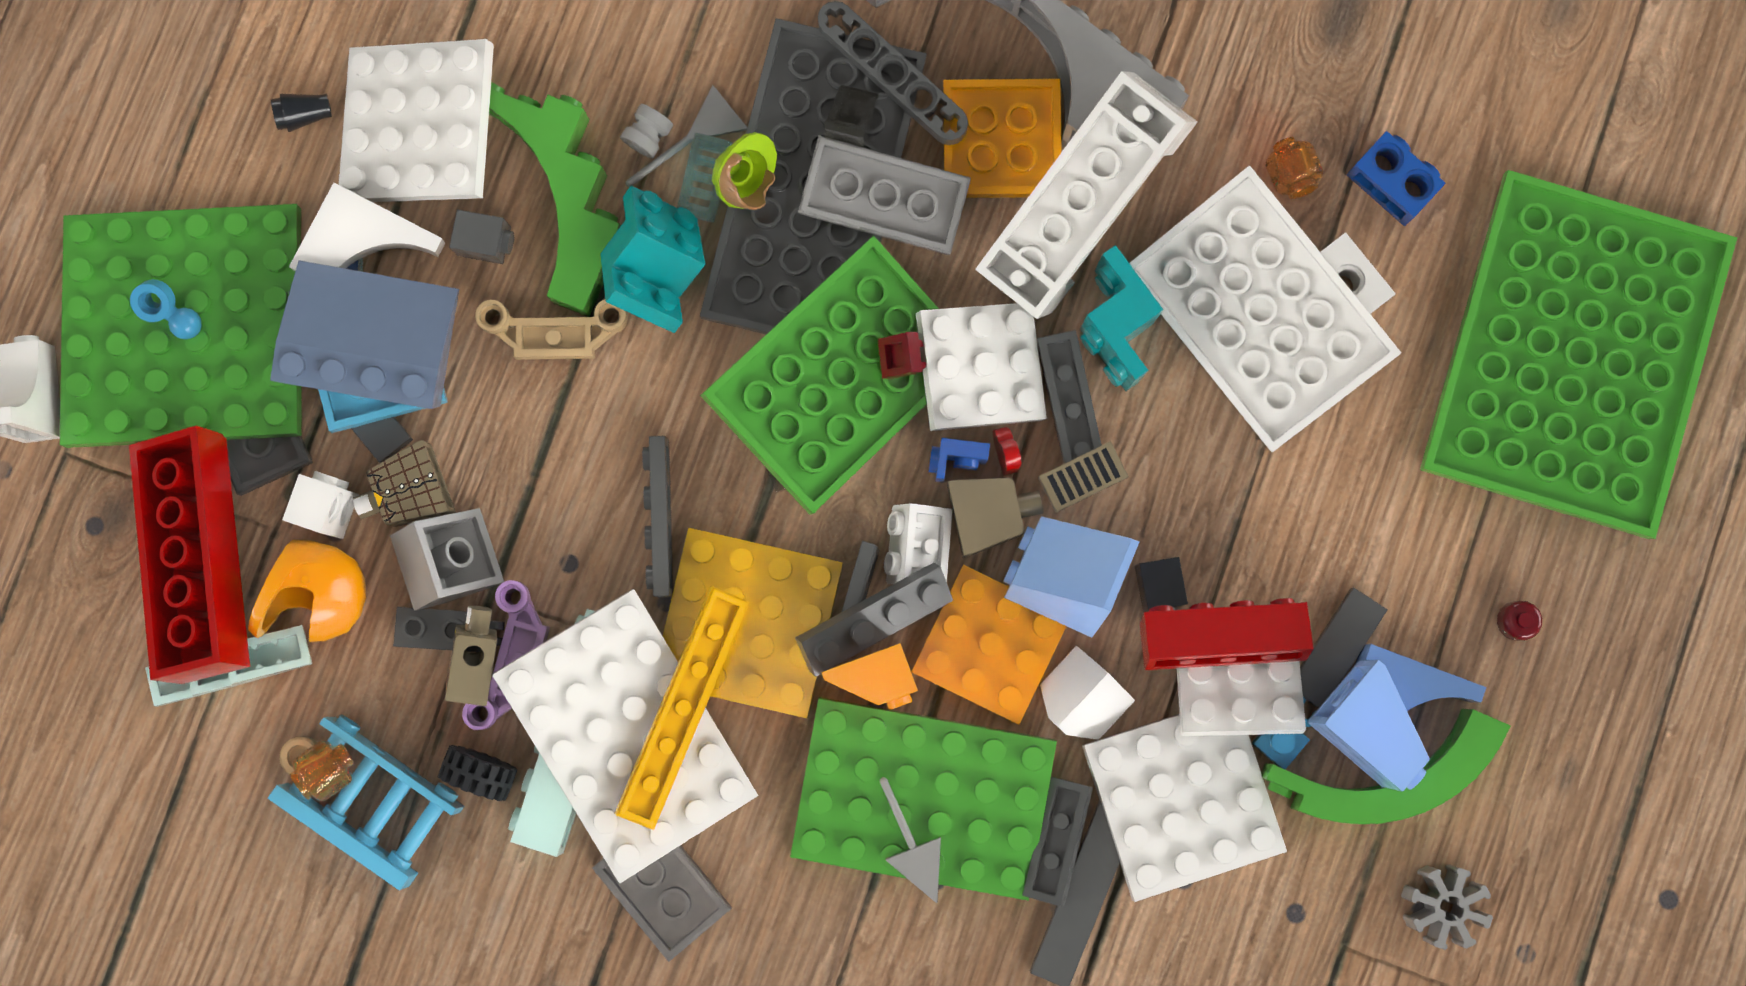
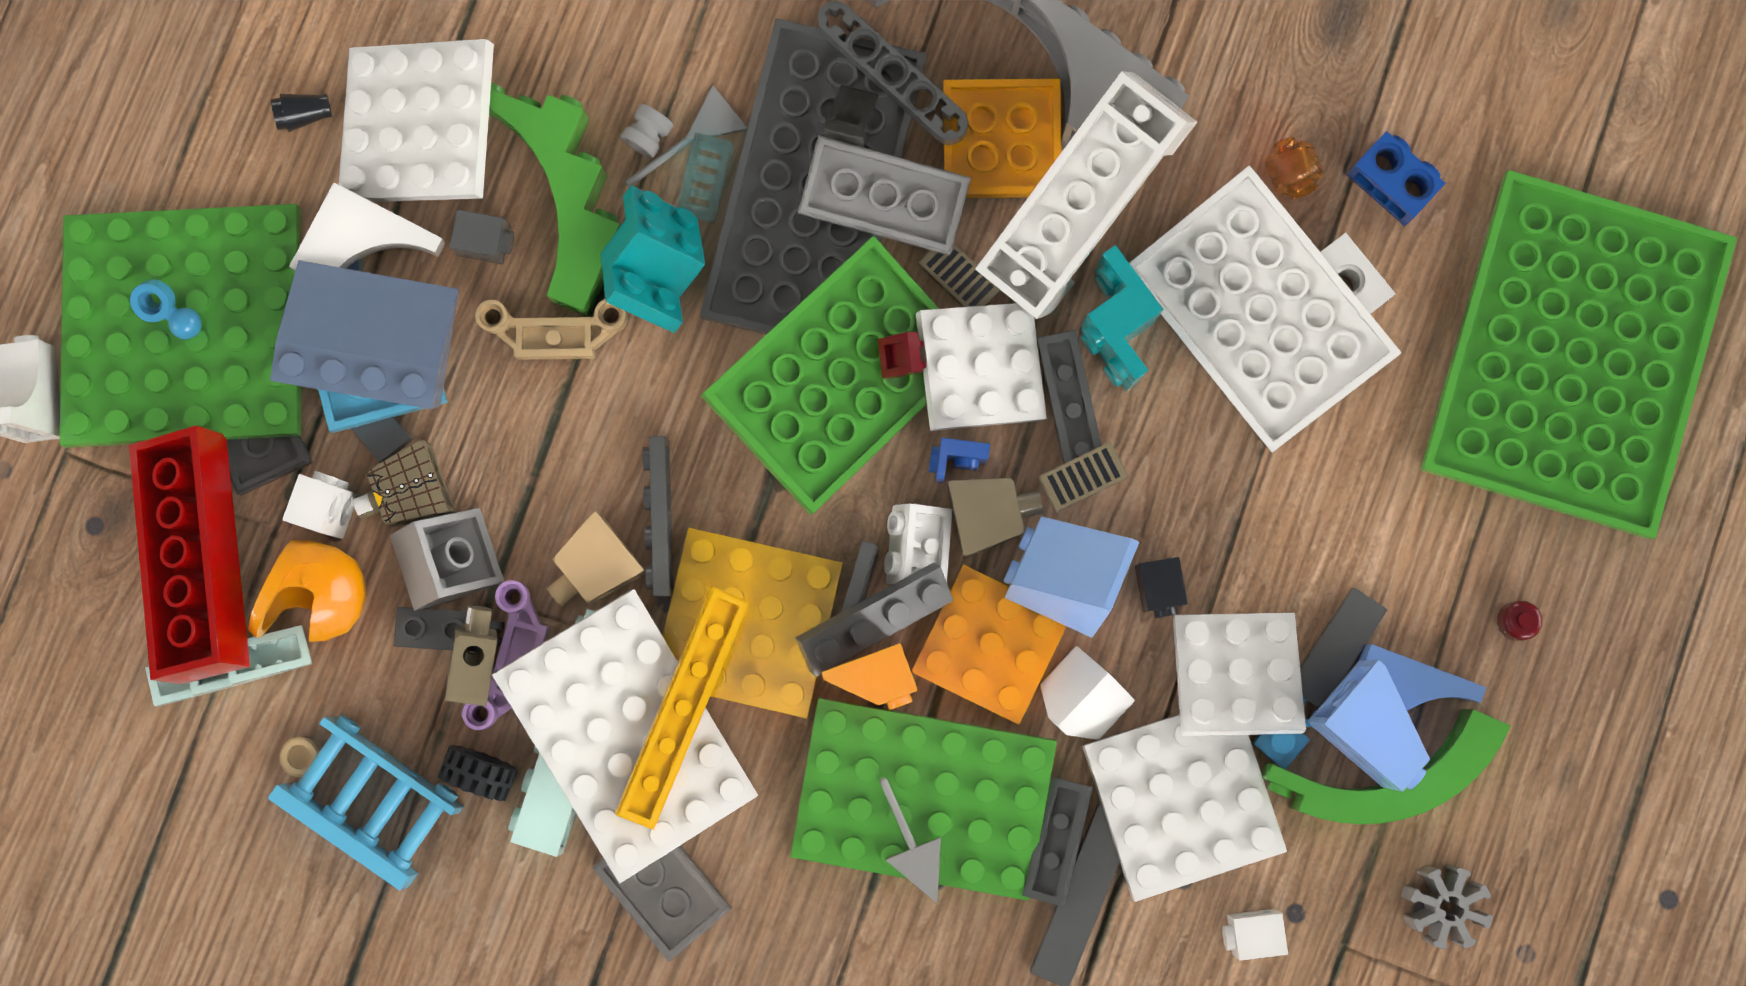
(322, 770): clear orange head -> none
(594, 563): none -> tan torso
(745, 171): lime piece -> none
(959, 278): none -> tile
(1007, 451): red tile -> none
(1226, 634): red brick -> none
(1255, 934): none -> white brick

